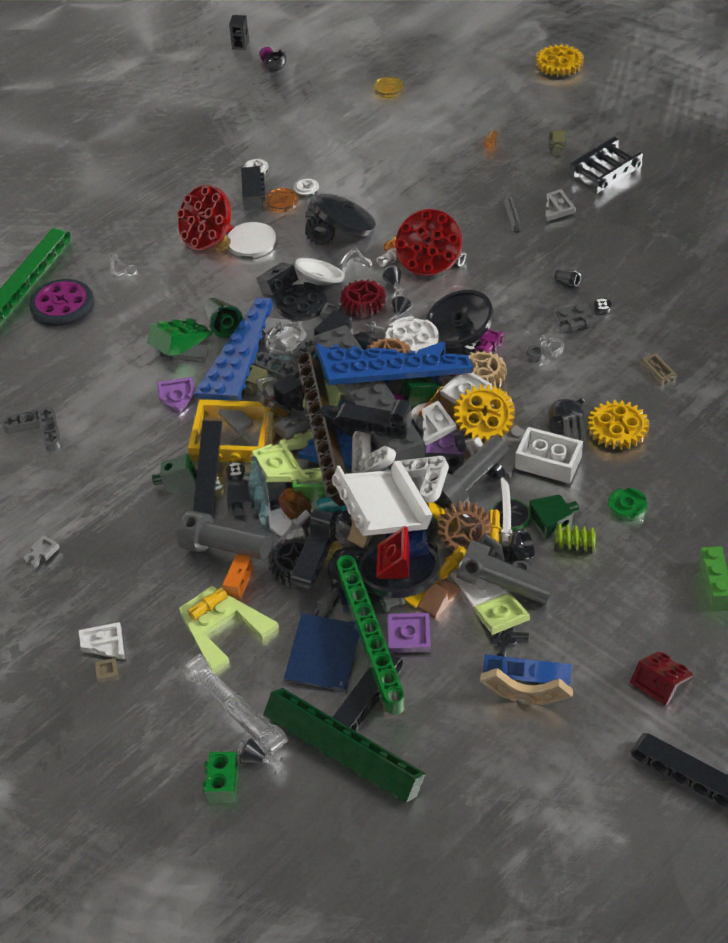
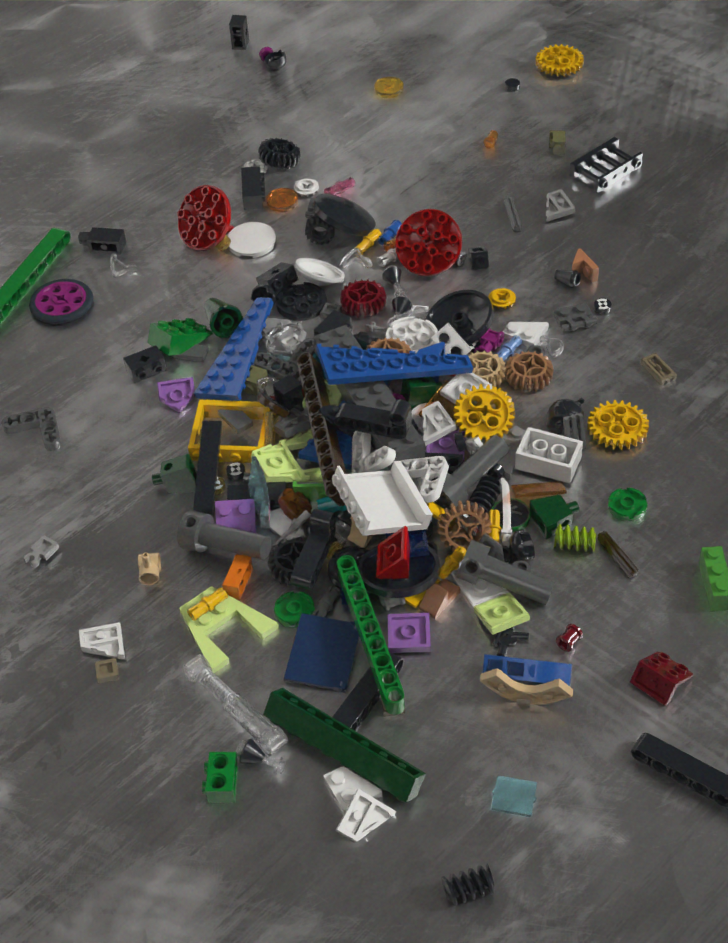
(104, 240): none -> black hinge
(144, 364): none -> black brick
(149, 568): none -> tan piece
(236, 514): none -> medium lavender plate
(263, 291): none -> black hair
(279, 153): none -> black gear
(290, 606): none -> green tile
(340, 186): none -> clear pink pin
(344, 784): none -> white wing
(363, 816): none -> white wing
(368, 241): none -> yellow axle
(389, 232): none -> blue pin
(419, 312): none -> clear tile
(455, 340): none -> white brick
(468, 884): none -> black piece
(478, 257): none -> black bracket
(486, 493): none -> black piece
(502, 293): none -> yellow gear
(508, 348): none -> medium blue pin
(512, 84): none -> black tile
(514, 796): none -> clear light blue piece
(528, 331): none -> white wing
(529, 371): none -> medium nougat gear
(538, 489): none -> clear orange piece
(569, 637): none -> dark red bush
(583, 264): none -> nougat slope
(618, 554): none -> dark brown axle

